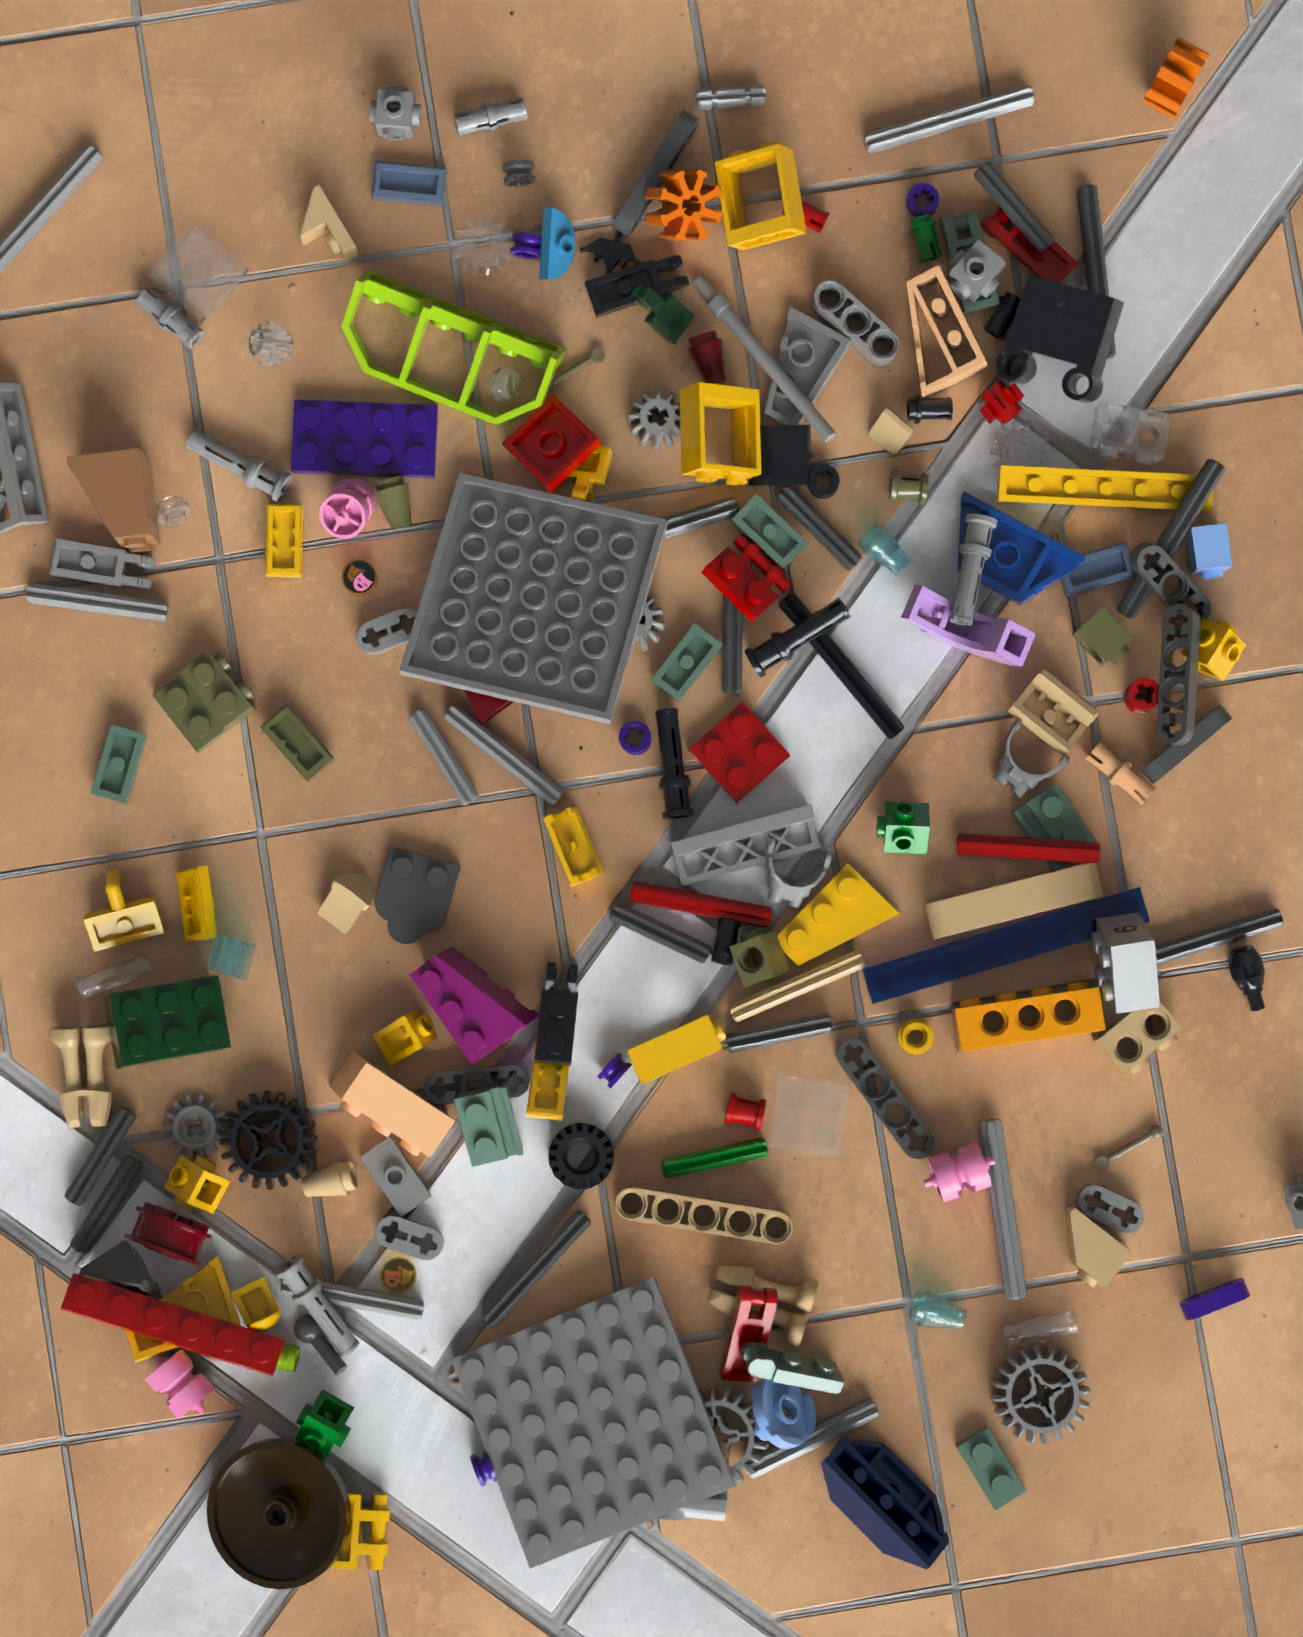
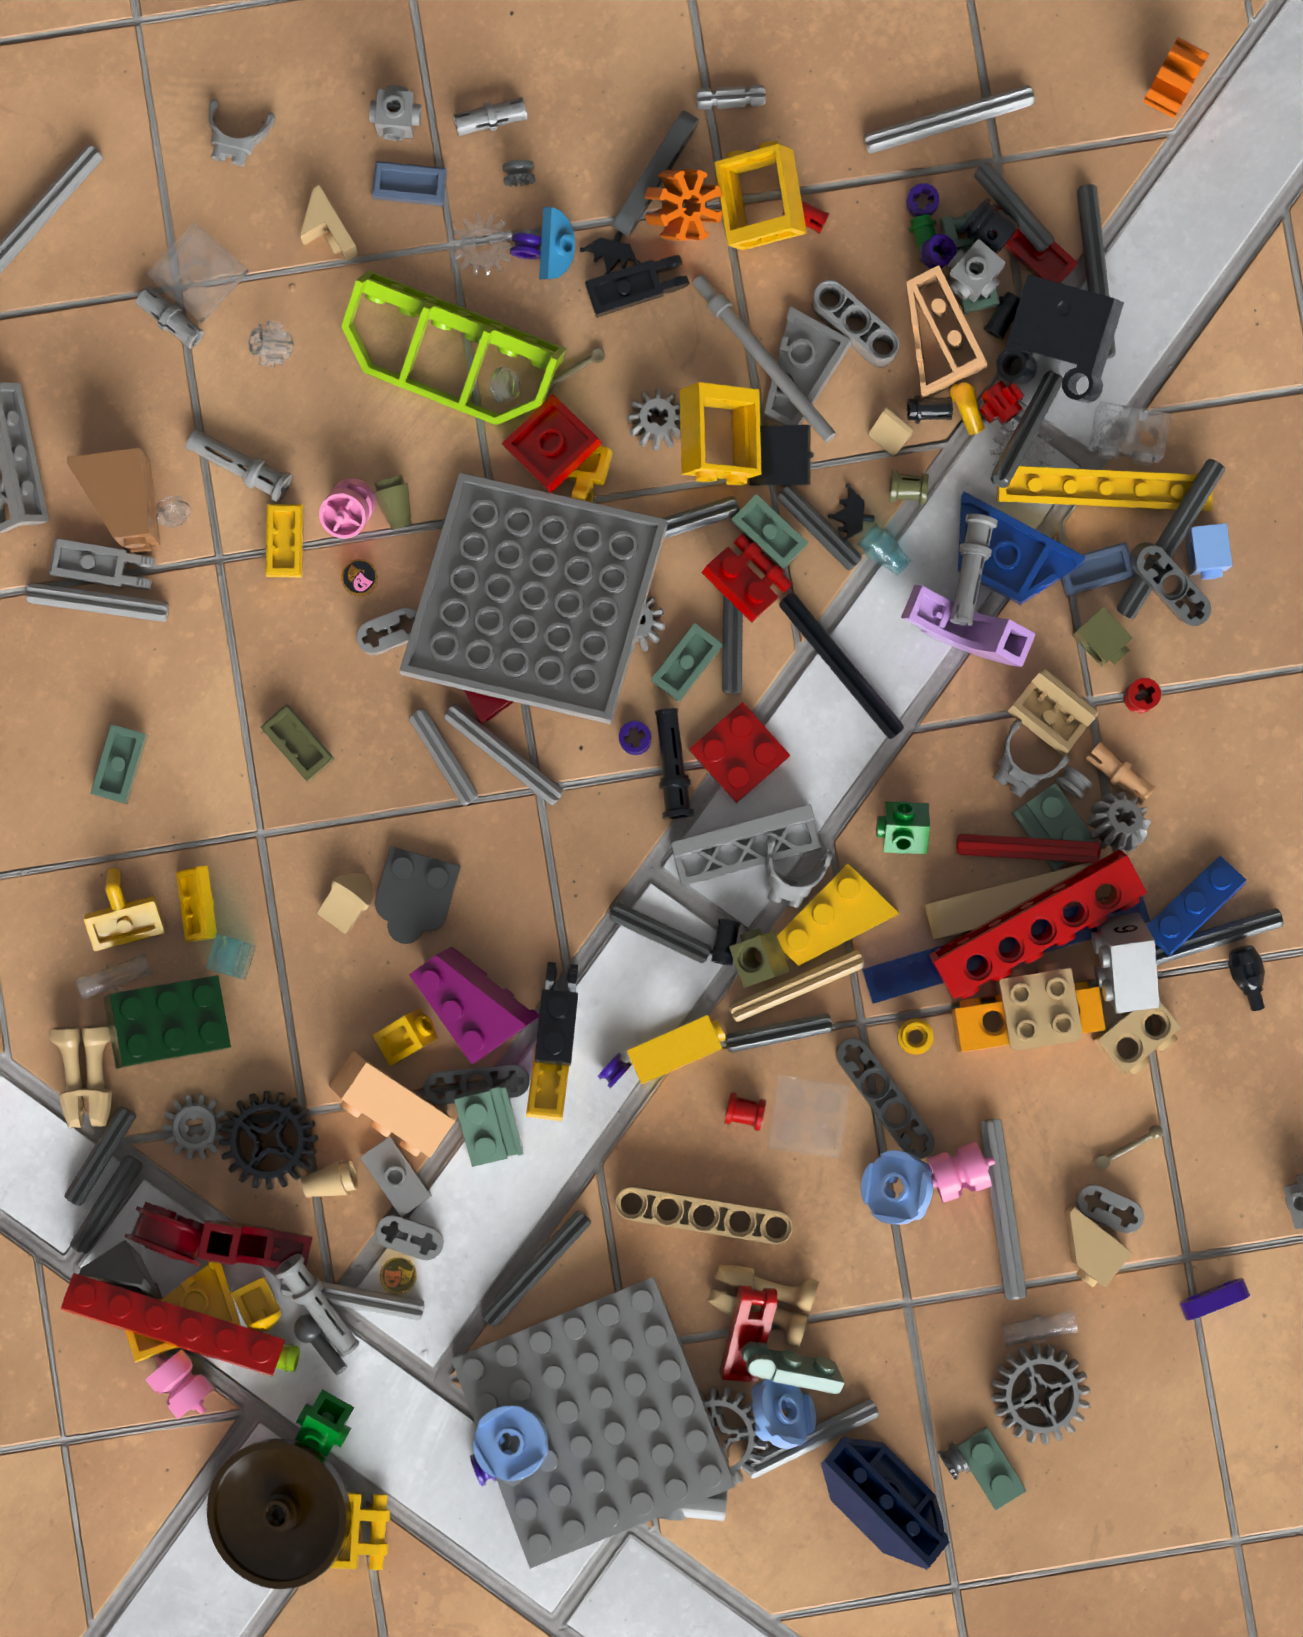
(196, 1184): yellow brick -> none
(205, 700): olive plate -> none
(235, 148): none -> light grey helmet
(250, 1244): none -> dark red arch
(364, 438): dark purple plate -> none
(531, 1448): none -> light blue plate
(573, 846): yellow hinge -> none
(581, 1133): black tyre -> none
(666, 313): clear green plate -> none
(700, 904): red axle -> none
(708, 356): dark red cone -> none
(714, 1157): green axle -> none
(783, 645): black pin -> none
(834, 482): black bush -> none
(852, 515): none -> black piece
(916, 1187): none -> light blue plate
(935, 1311): clear light blue cone -> none
(944, 244): none -> dark purple bush
(954, 1461): none -> dark grey bush
(965, 398): none -> yellow arm
(984, 220): none -> black piece
(1017, 922): none -> red brick
(1026, 429): none -> dark grey axle
(1040, 1007): none -> tan bracket
(1074, 782): none -> light grey bush
(1119, 822): none -> light grey gear
(1172, 675): dark grey beam -> none
(1175, 754): dark grey beam -> none
(1195, 905): none -> blue plate
(1218, 648): yellow brick -> none

